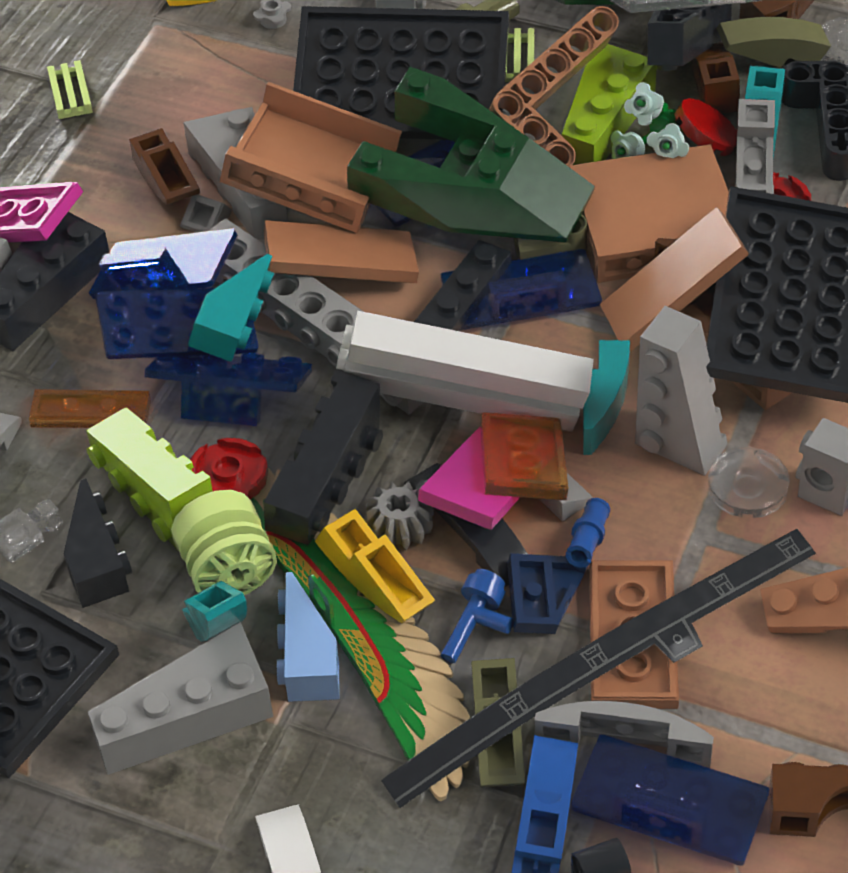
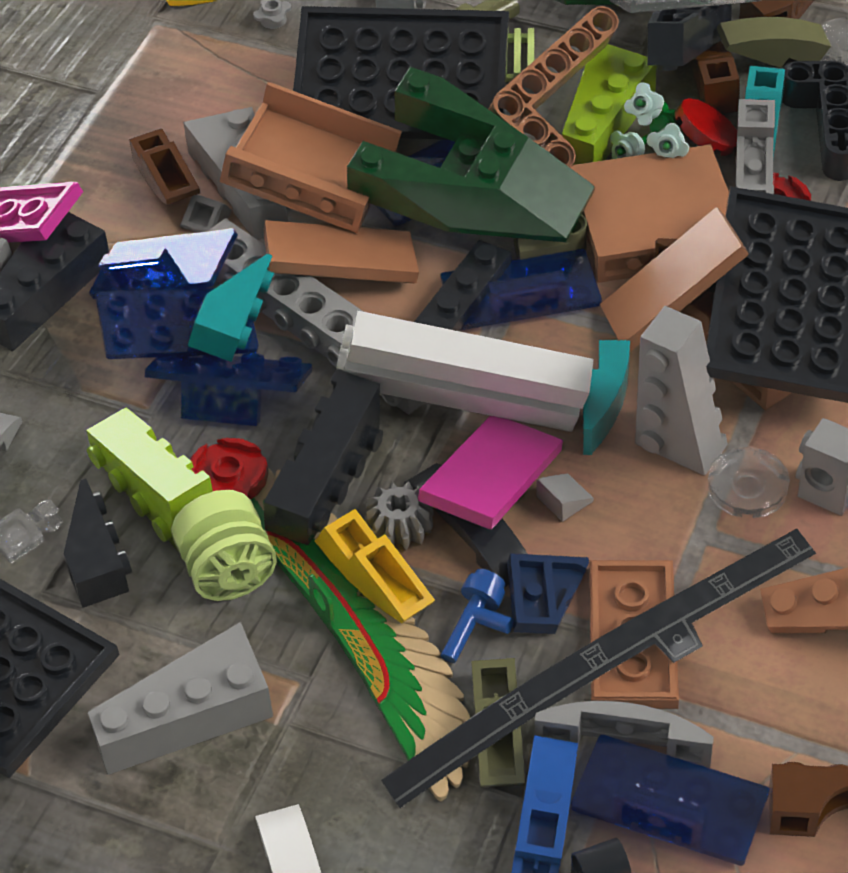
(65, 73): yellowish green tile -> none
(84, 407): clear orange tile -> none
(215, 610): teal slope -> none
(309, 645): light blue slope -> none
(523, 456): clear orange tile -> none
(588, 532): blue pin -> none

